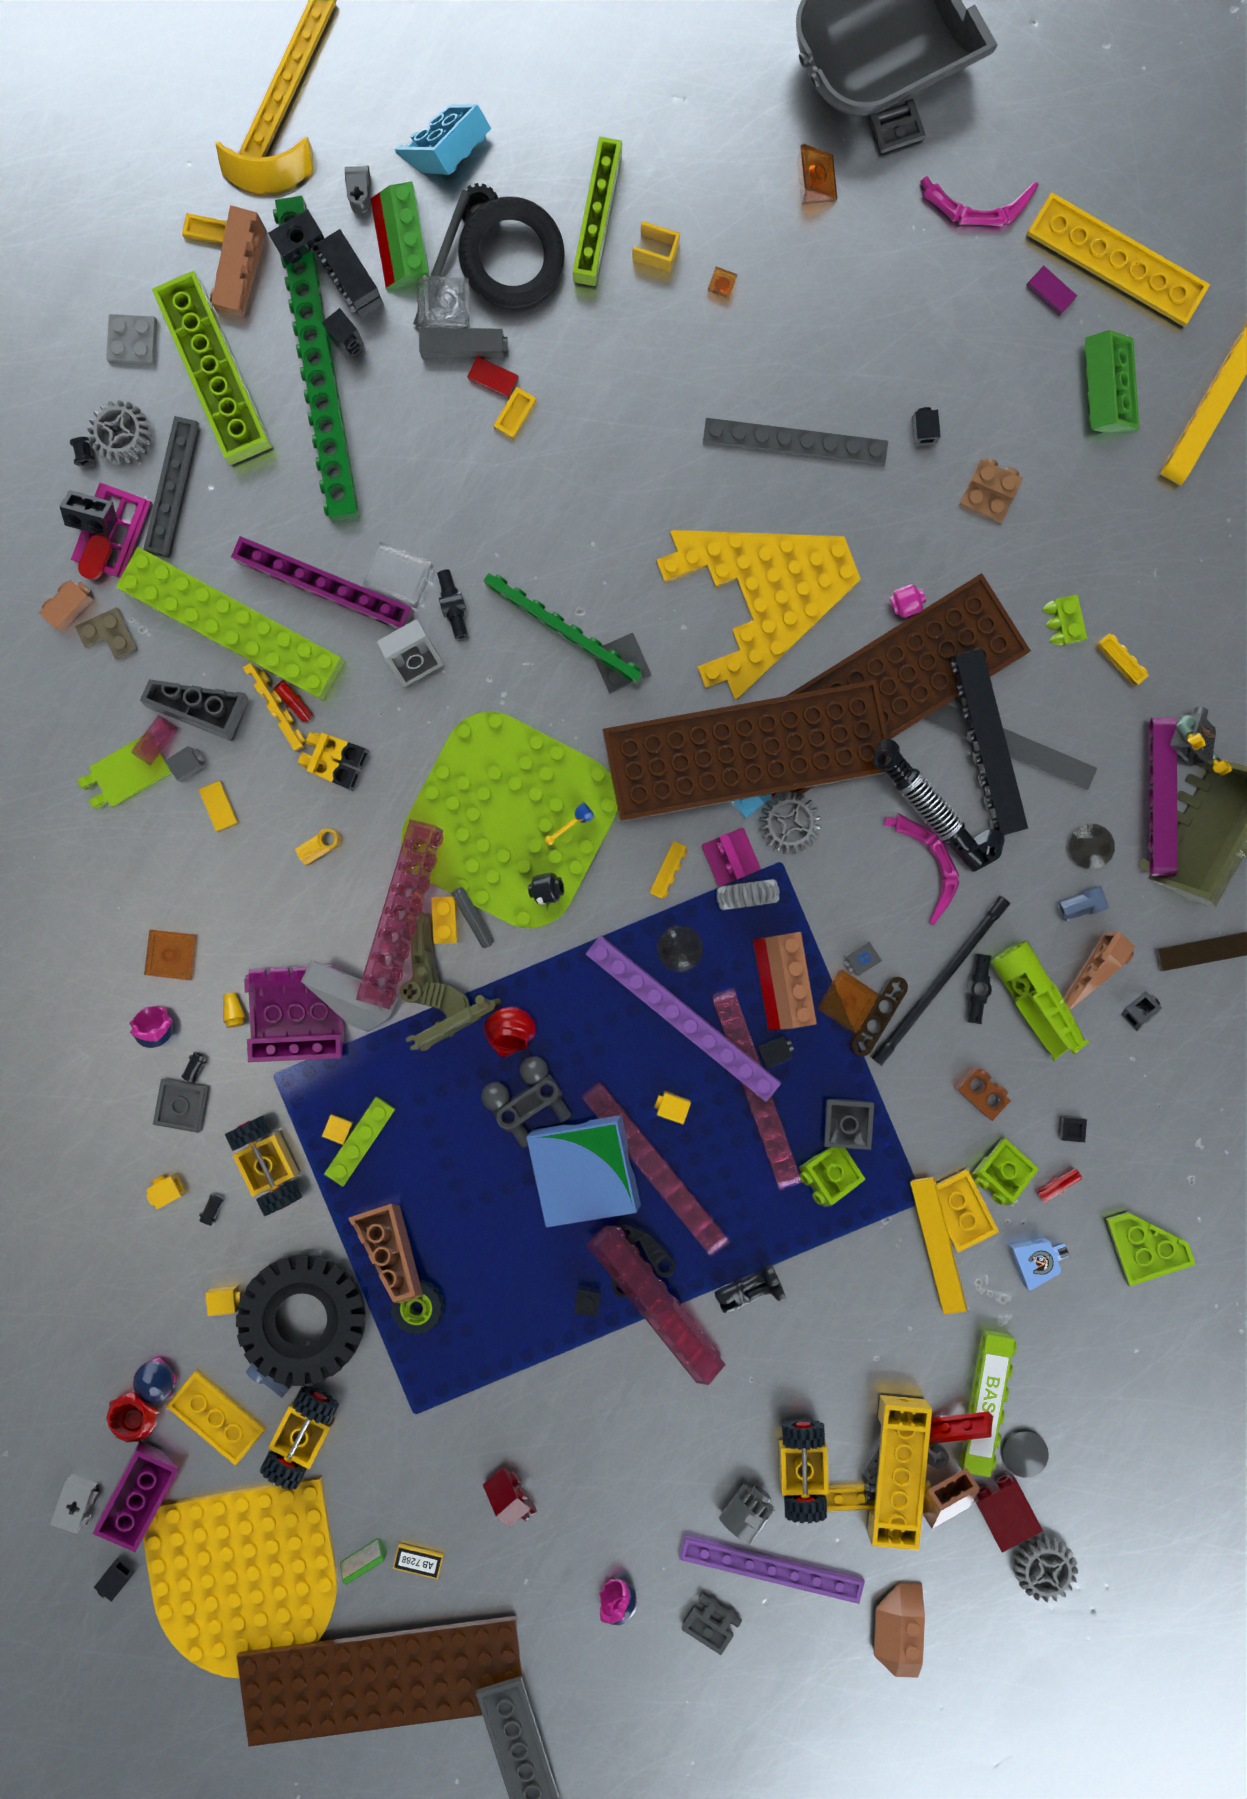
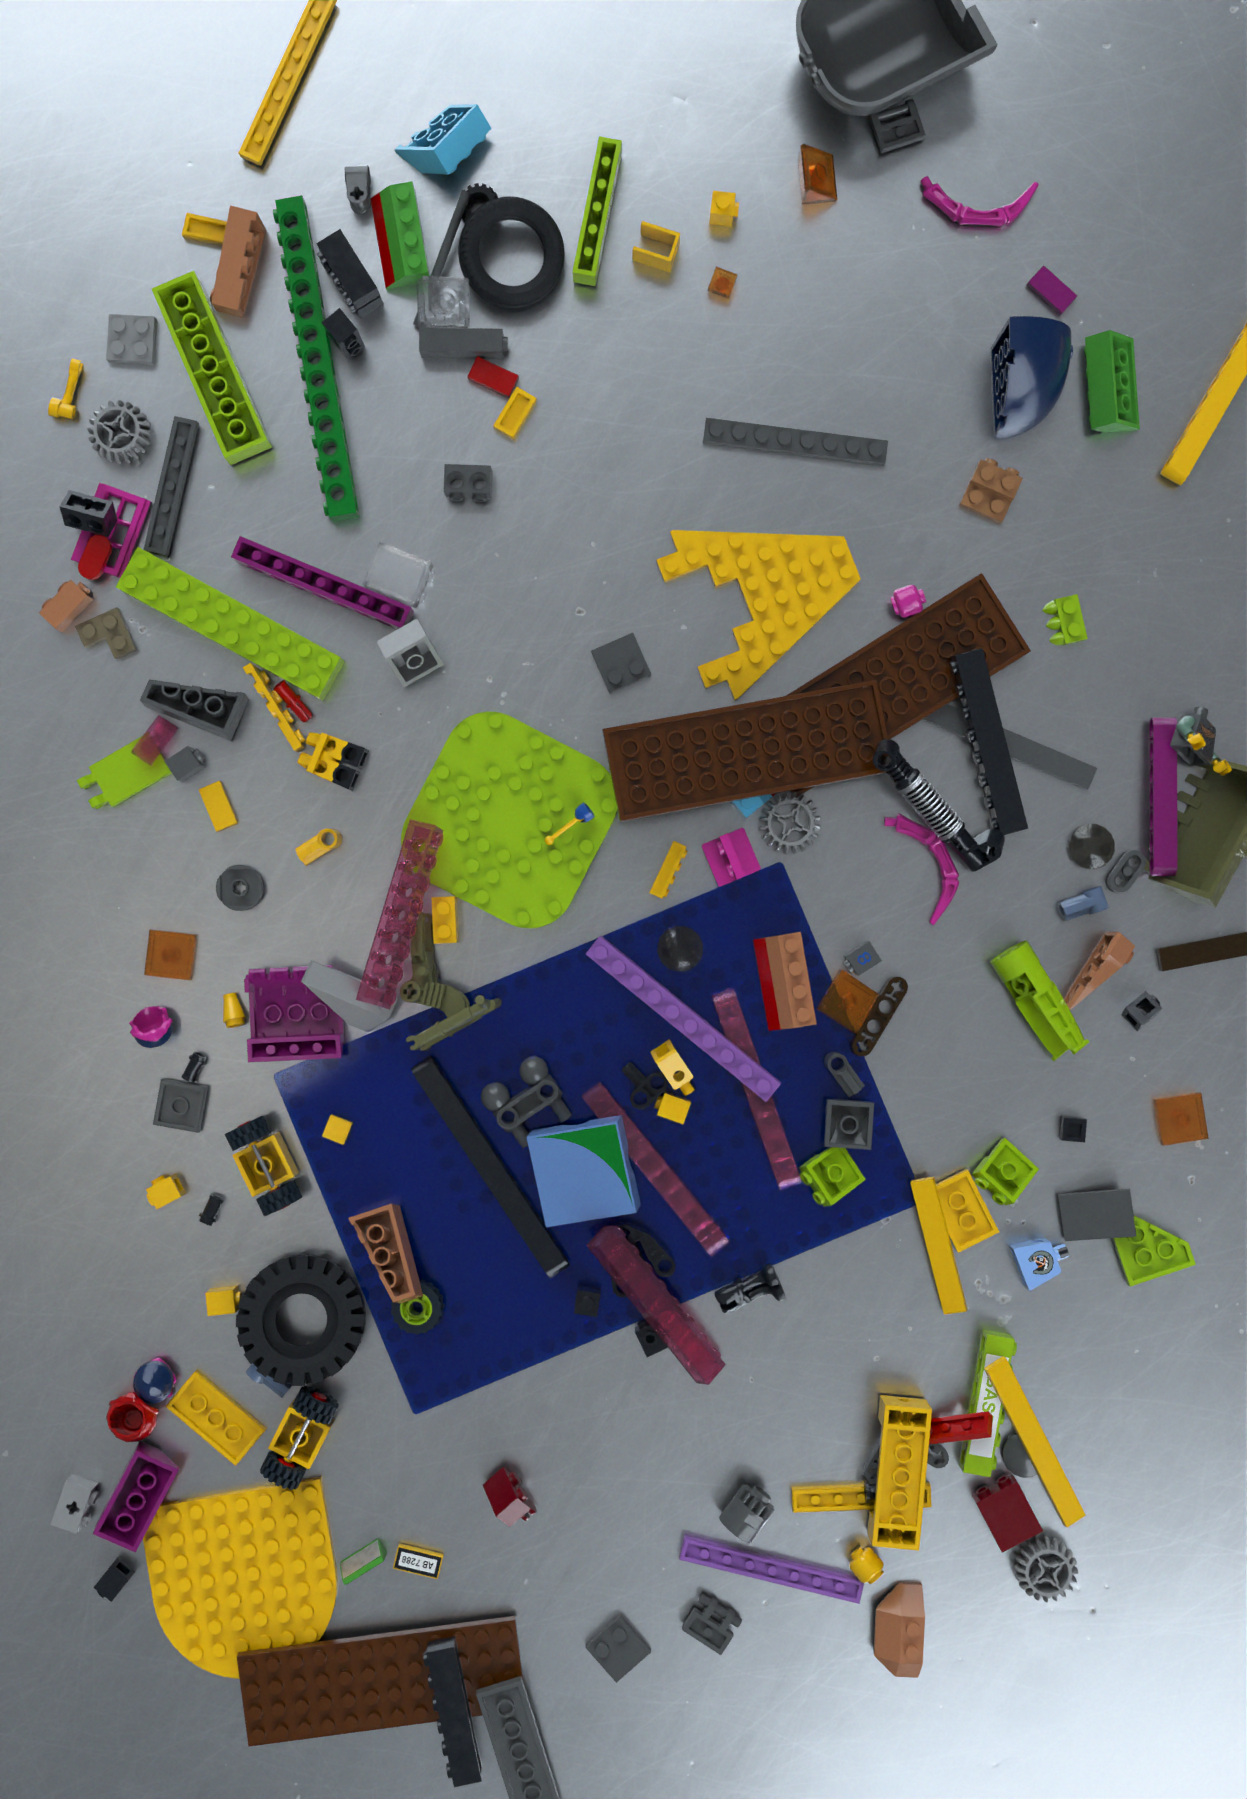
(63, 406): none -> yellow brick
(82, 451): black bush -> none
(230, 878): none -> dark grey plate
(267, 174): yellow windscreen -> none
(284, 235): black brick -> none
(359, 1141): lime plate -> none
(452, 604): black pin -> none
(454, 1711): none -> black brick
(469, 475): none -> dark grey brick
(472, 917): dark grey axle -> none
(490, 1166): none -> black beam
(509, 1030): red helmet -> none
(546, 888): black head -> none
(572, 634): green plate -> none
(617, 1602): dark pink hair -> none
(618, 1648): none -> dark grey plate
(643, 1084): none -> black beam
(648, 1338): none -> black brick
(669, 1062): none -> yellow torso
(723, 208): none -> yellow brick
(748, 894): light grey gear -> none
(775, 1051): black brick -> none
(804, 1470): brick -> none
(844, 1074): none -> dark grey piece
(866, 1565): none -> yellow head
(925, 426): black brick -> none
(939, 982): black piece -> none
(949, 1498): dark orange brick -> none
(977, 1001): black pin -> none
(980, 1096): dark orange brick -> none
(1028, 372): none -> dark blue brick
(1034, 1441): none -> yellow tile
(1059, 1185): red axle -> none
(1097, 1215): none -> dark grey tile
(1118, 259): yellow plate -> none
(1122, 660): yellow piece -> none
(1126, 872): none -> dark grey plate
(1181, 1118): none -> clear orange plate

